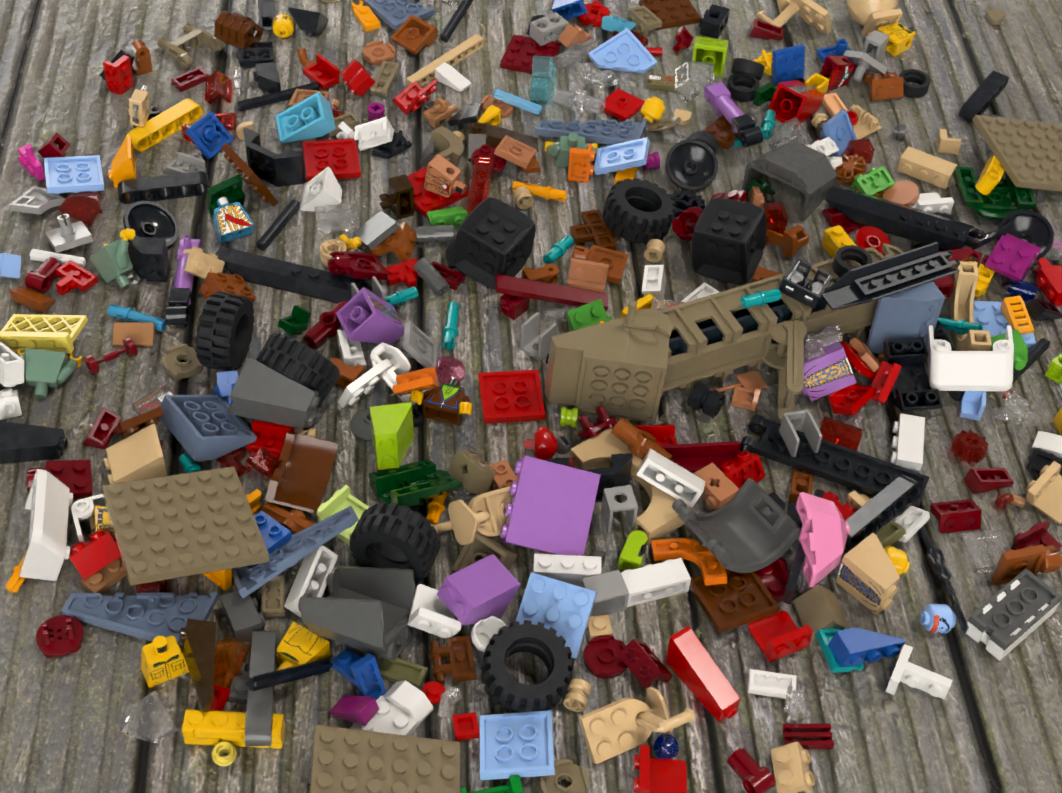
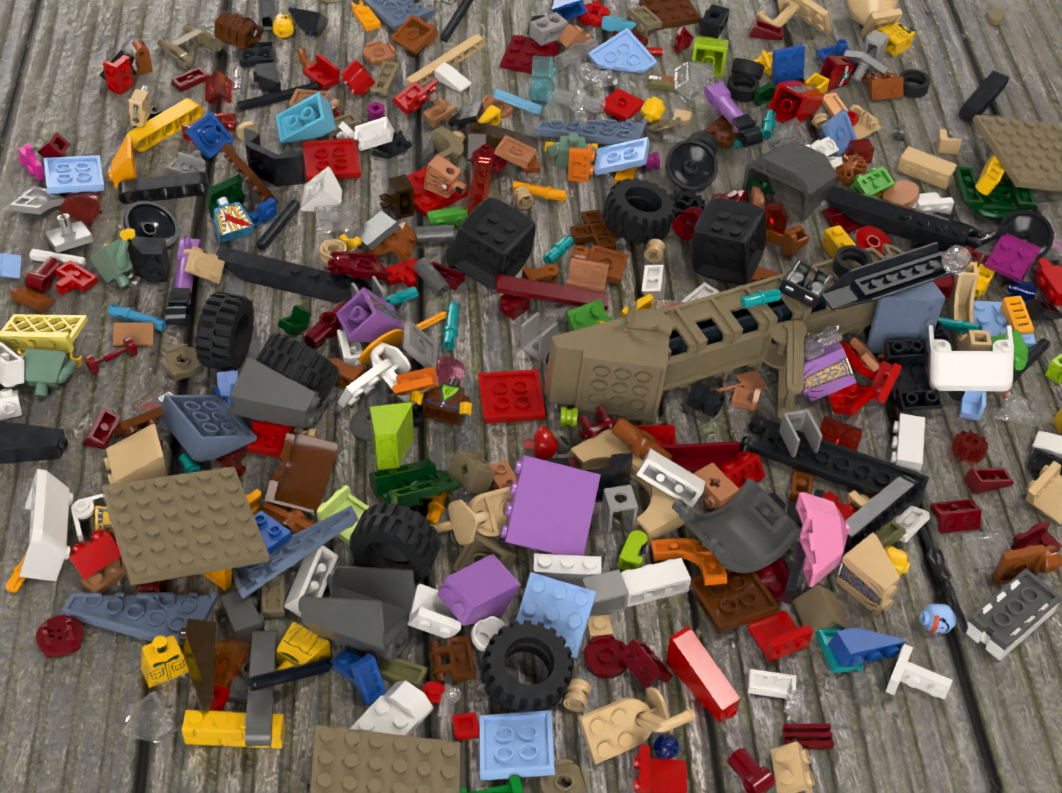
(72, 473): dark red plate -> none
(221, 748): light yellow plate -> none
(225, 283): dark orange bracket -> none
(263, 461): clear red bracket -> none
(265, 212): none -> blue plate
(355, 709): magenta slope -> none
(396, 336): none -> light orange piece
(956, 260): none -> clear head
(1004, 498): arm -> none

